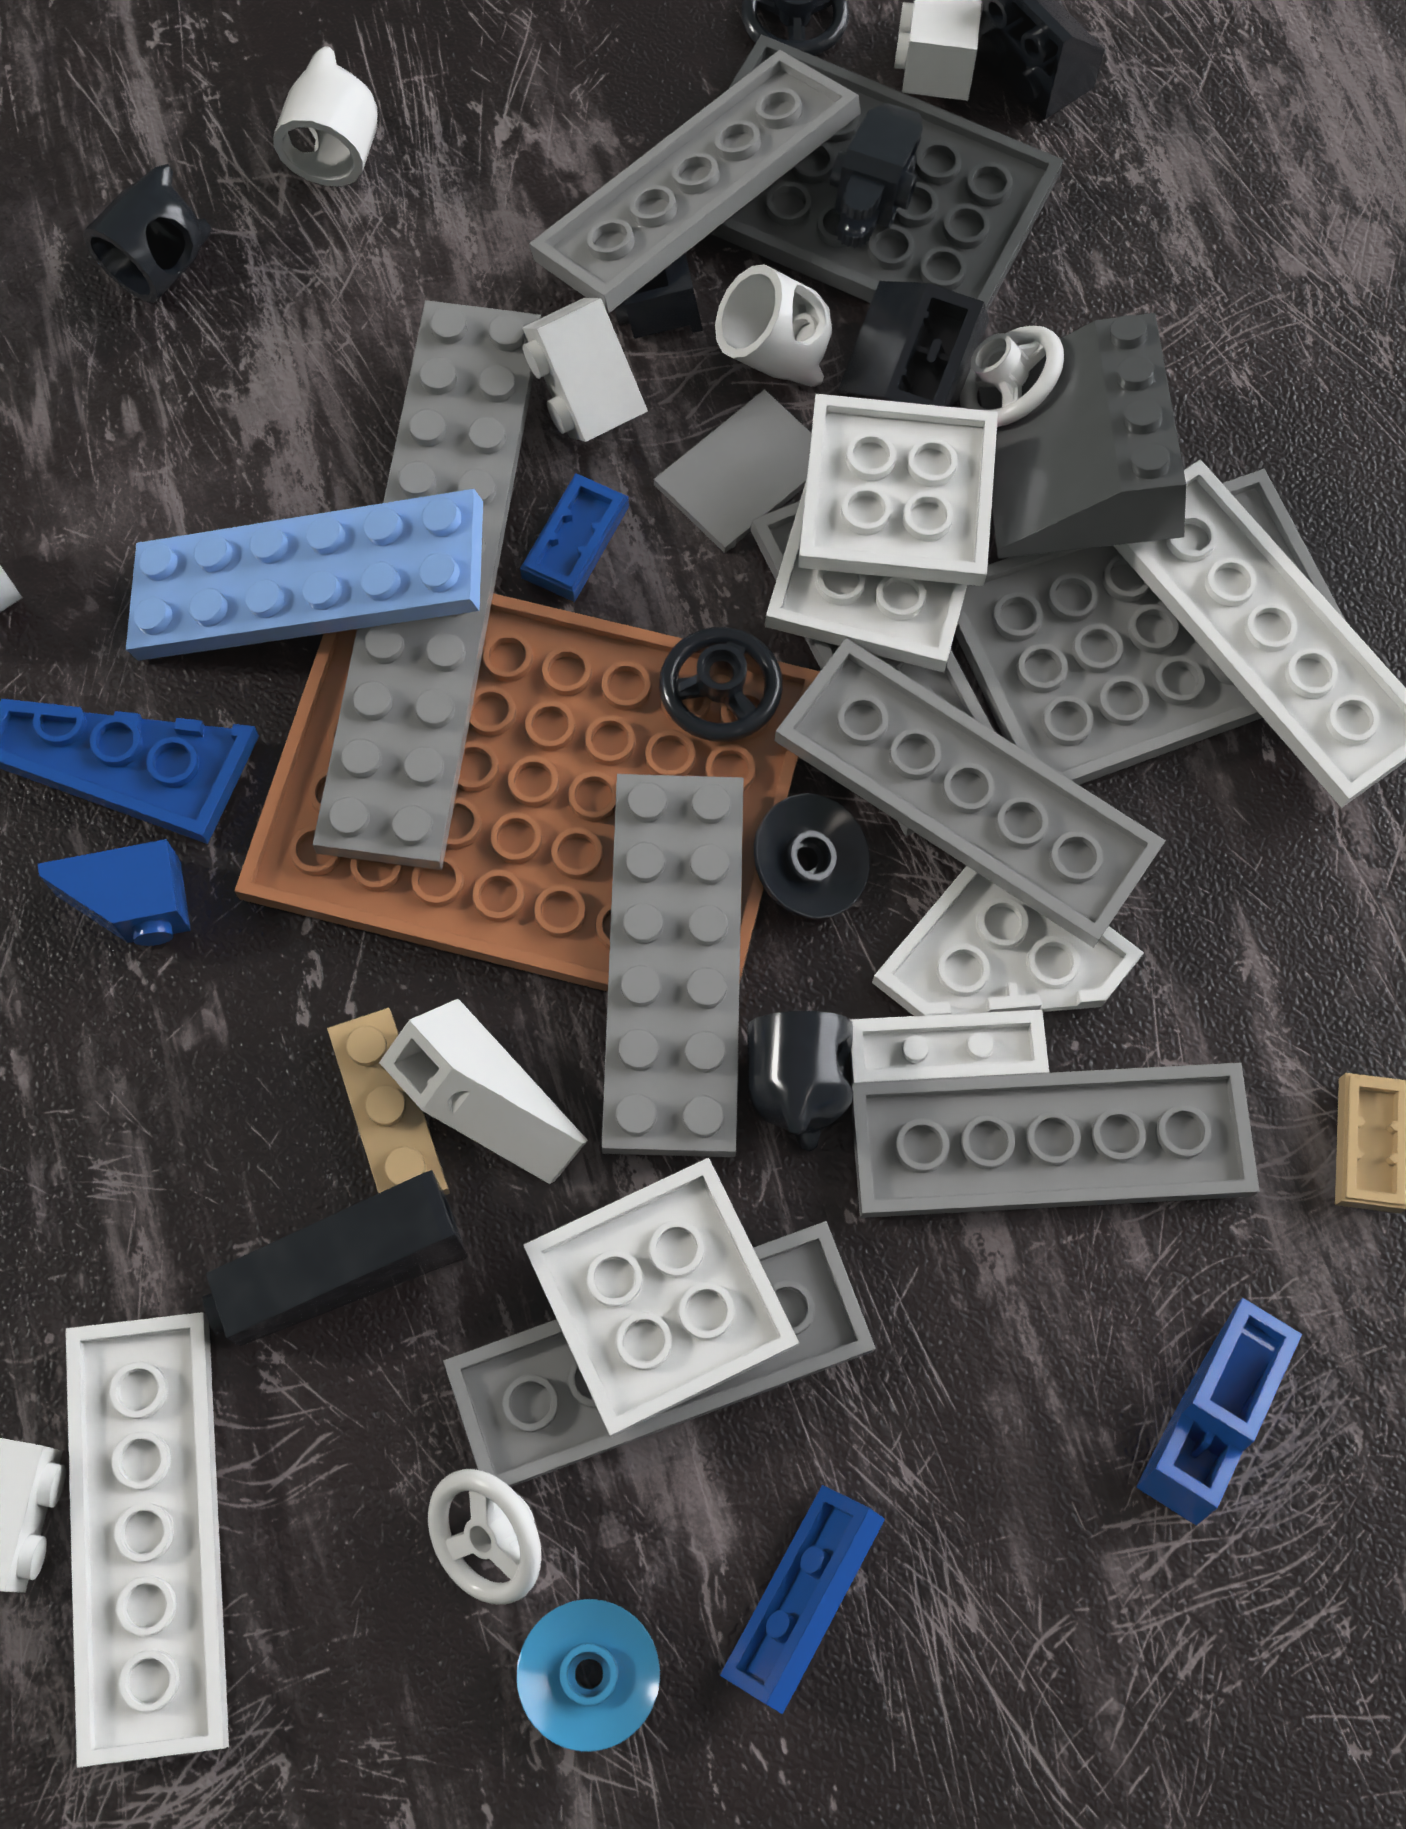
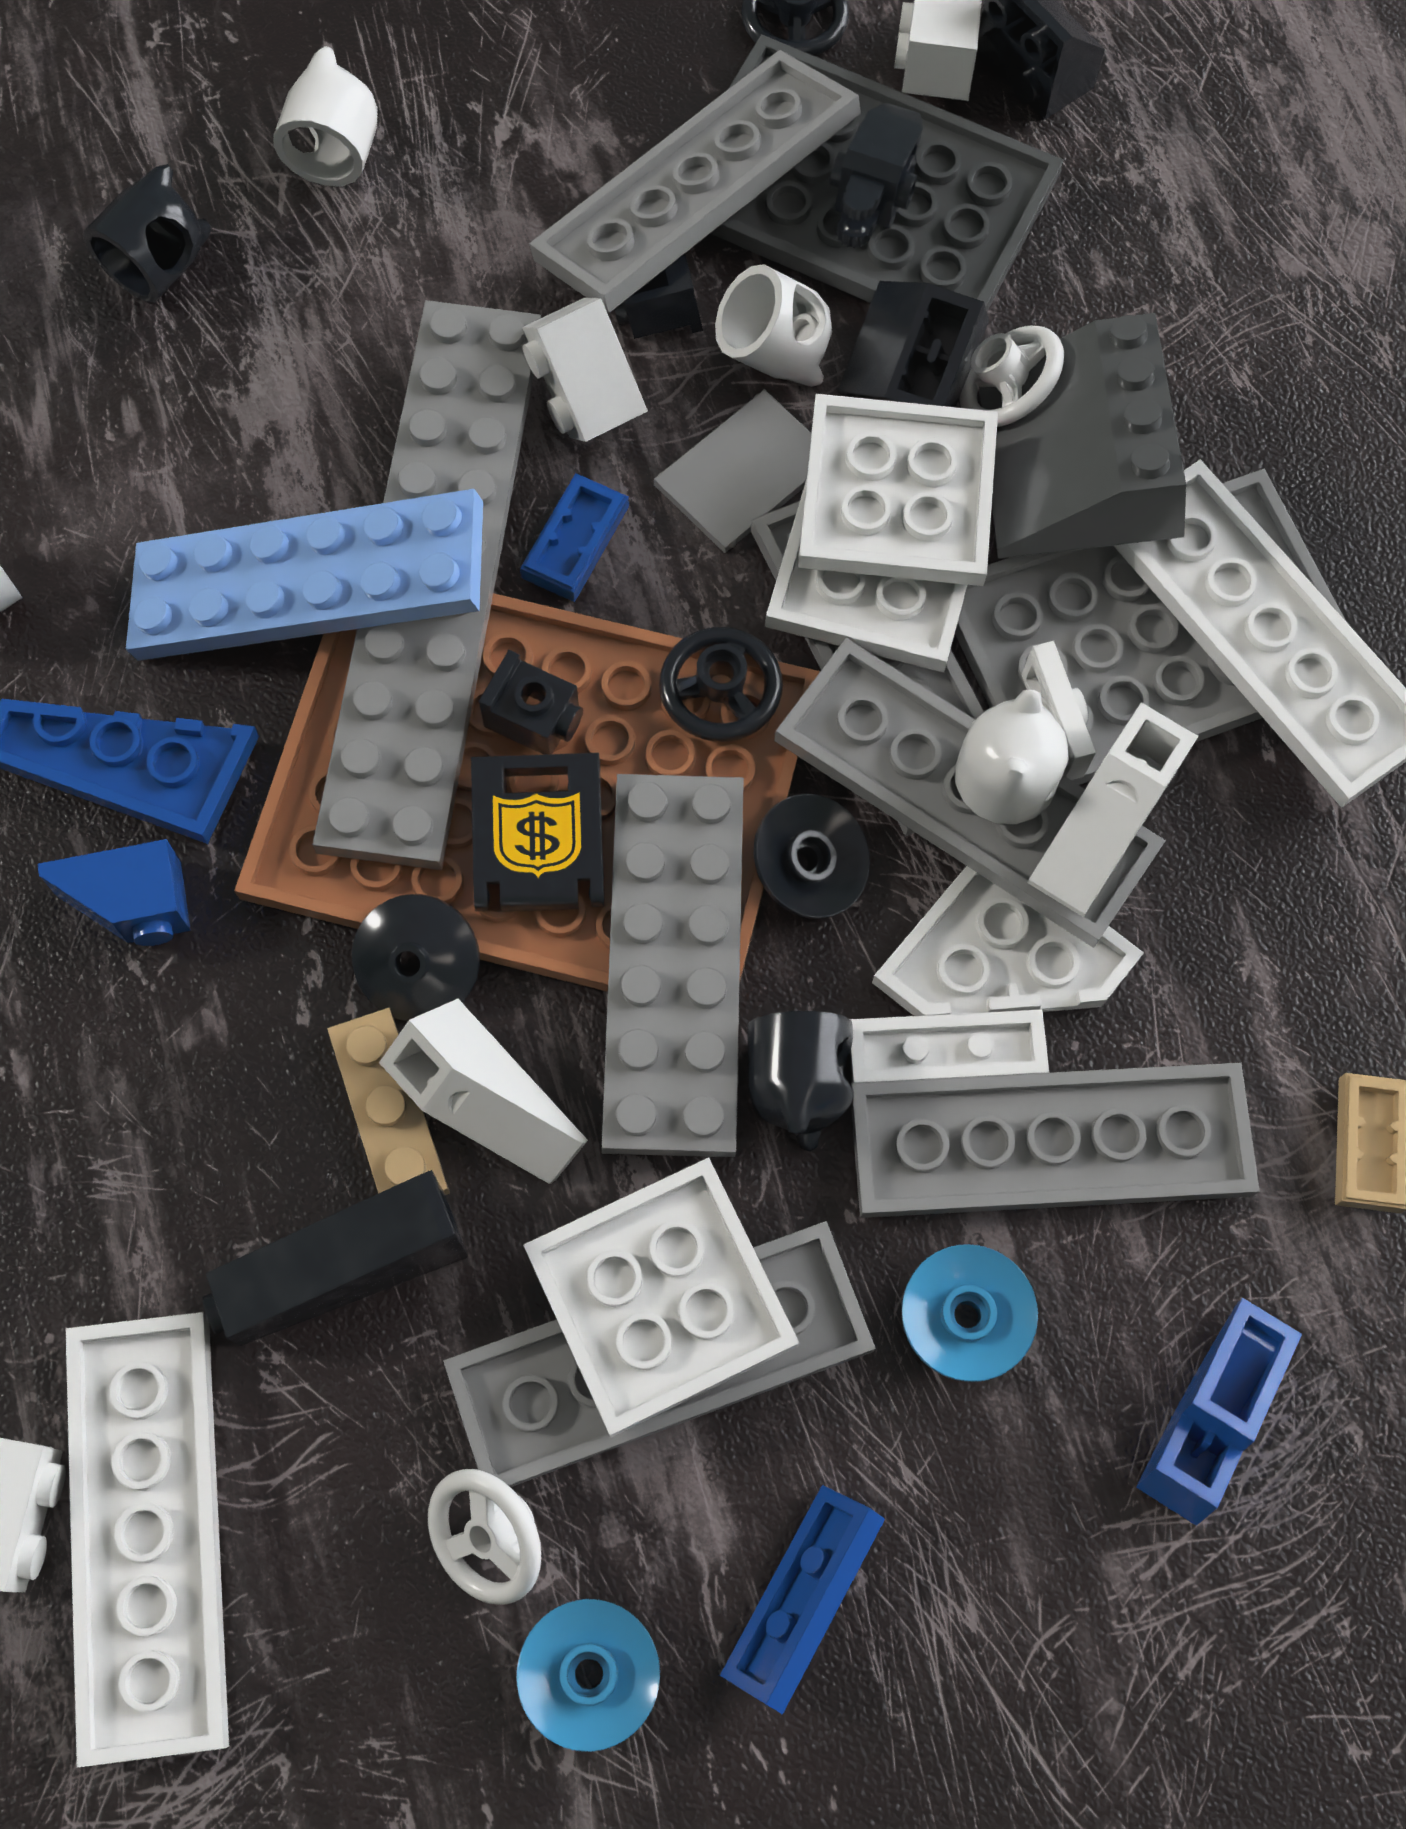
(431, 931): none -> black dish
(534, 726): none -> black brick
(537, 840): none -> black container
(996, 1292): none -> dark azure dish
(1012, 760): none -> white piece
(1067, 705): none -> white plate
(1112, 809): none -> white slope

